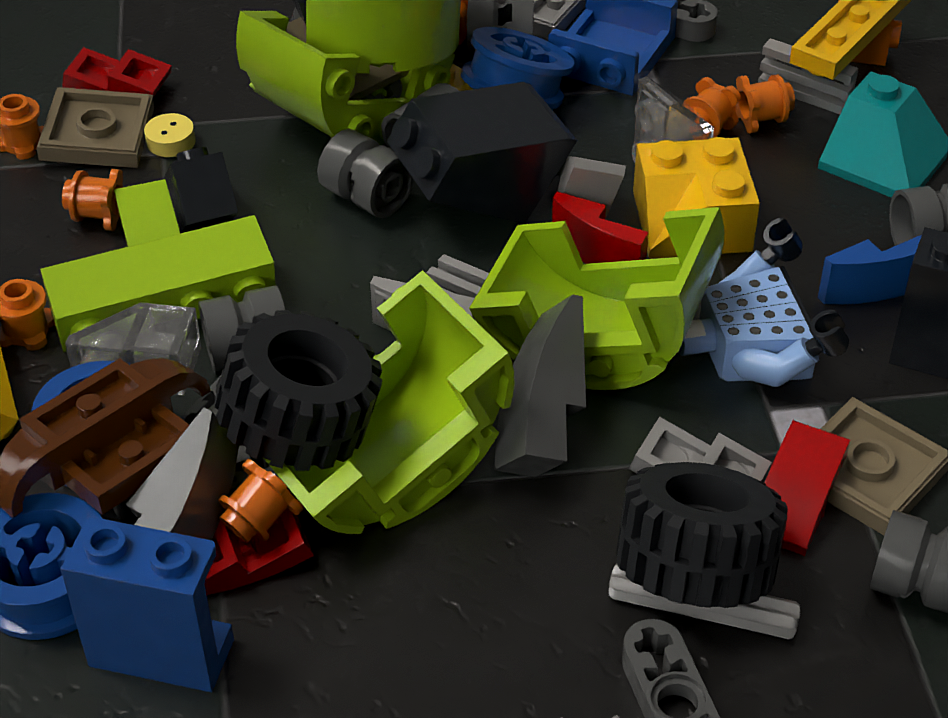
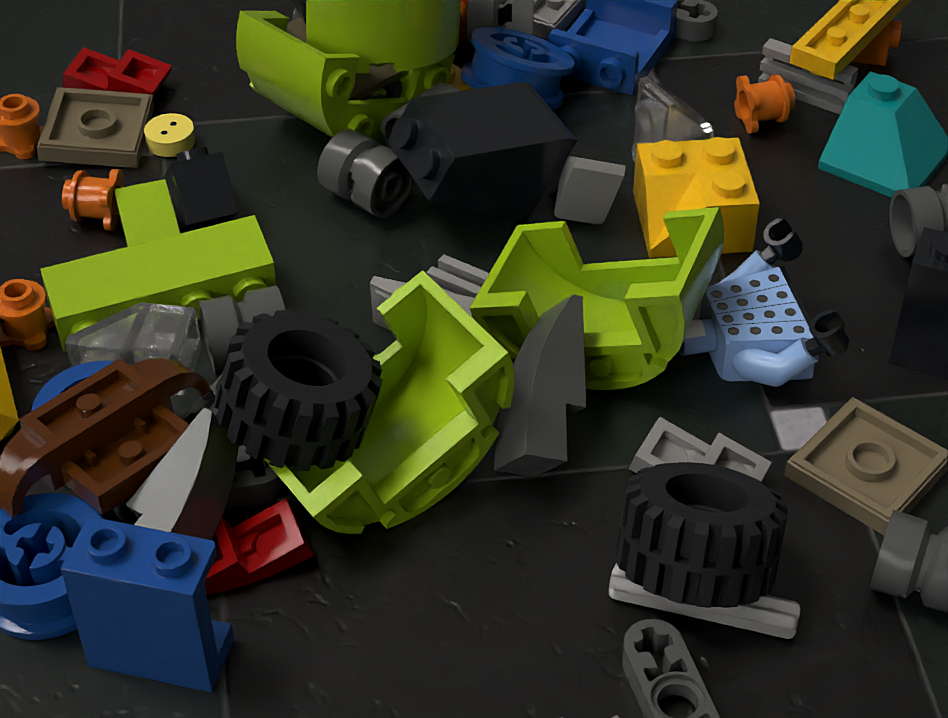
(257, 503): orange brick -> none
(594, 236): red slope -> none
(716, 104): orange brick -> none
(804, 478): red slope -> none
(867, 273): blue slope -> none

